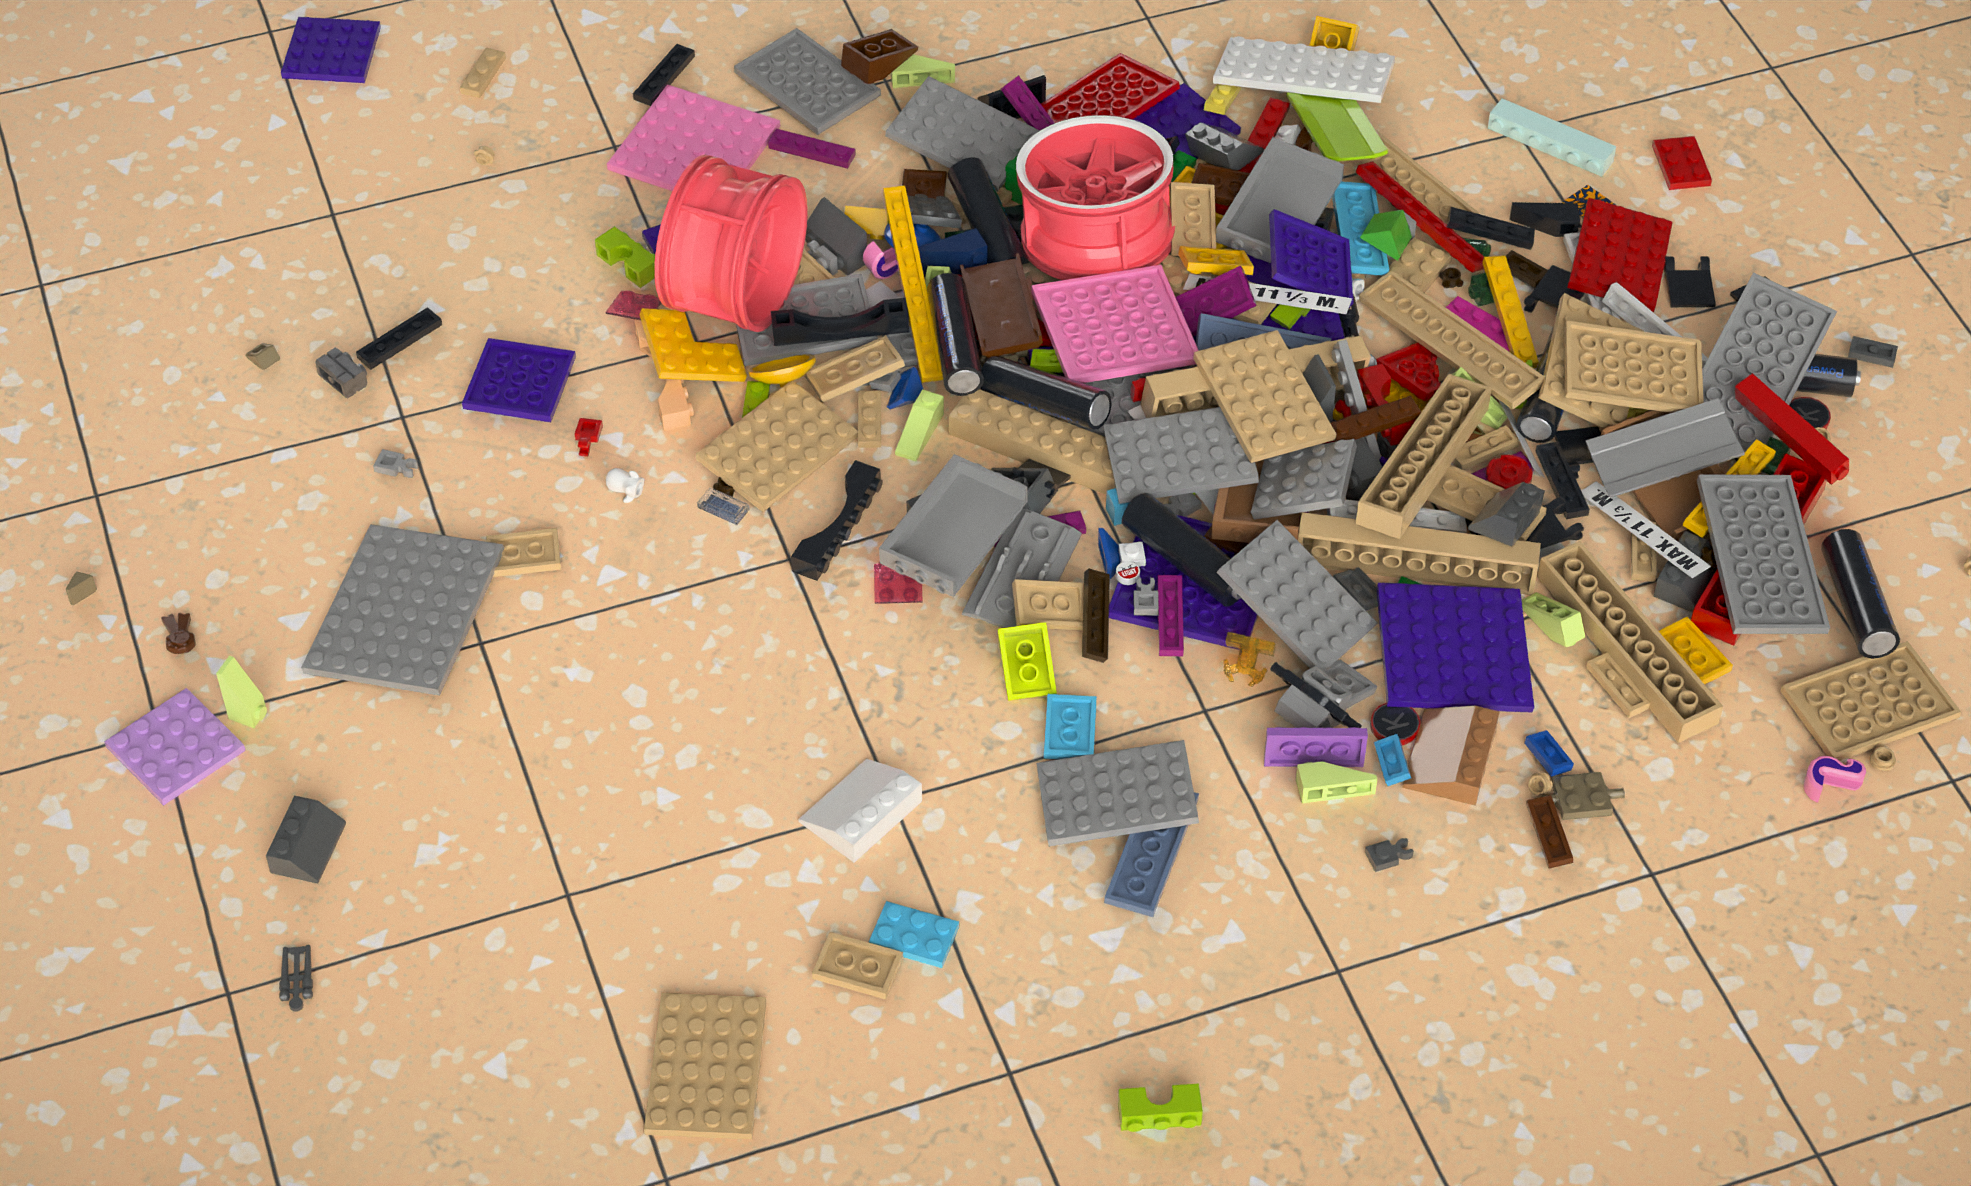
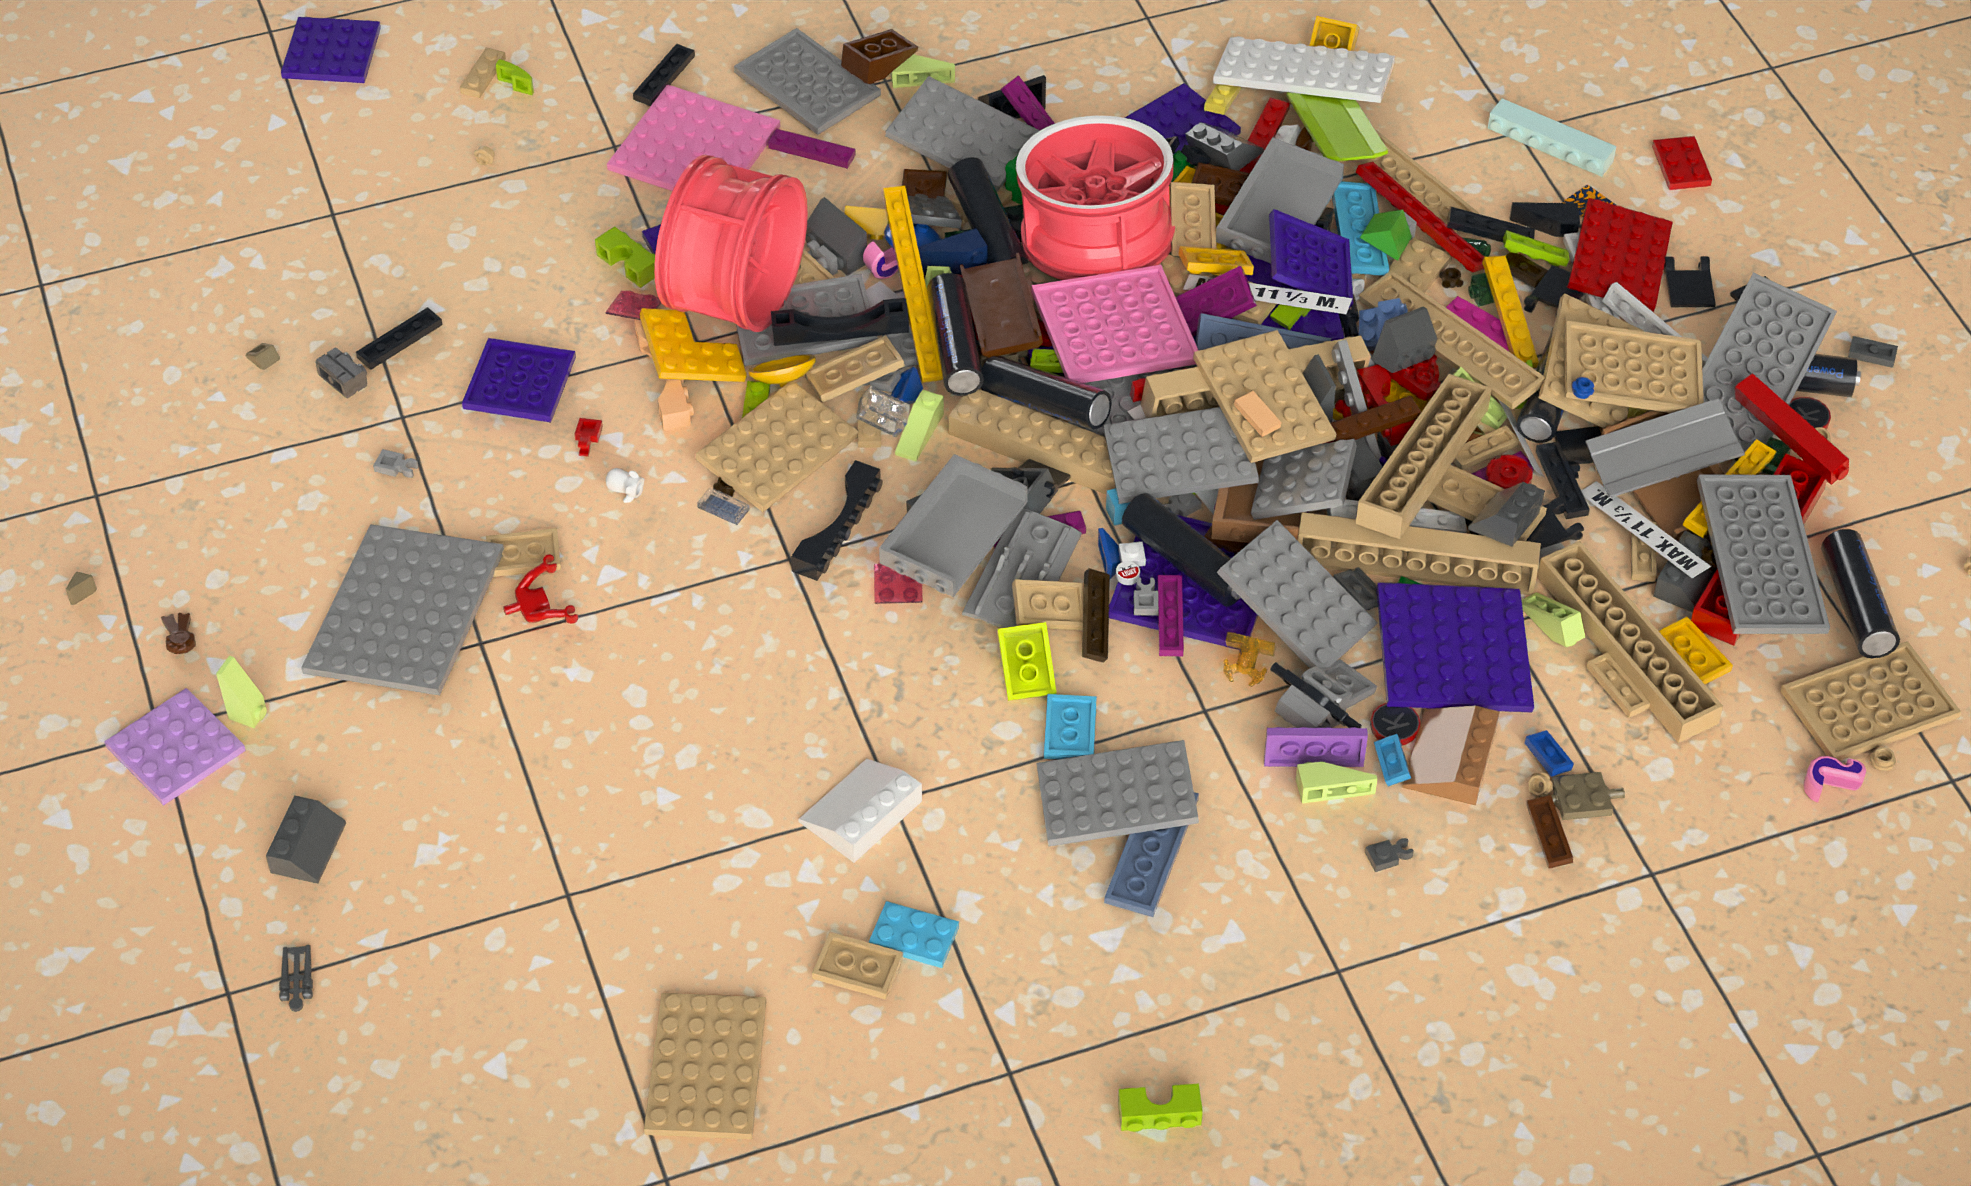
(515, 75): none -> lime slope
(534, 602): none -> red piece
(883, 411): none -> clear brick
(1113, 89): red plate -> none
(1195, 155): none -> black plate
(1257, 413): none -> light nougat tile
(1372, 320): none -> medium blue plate
(1405, 341): none -> dark grey slope
(1536, 249): none -> lime plate
(1582, 387): none -> blue plate

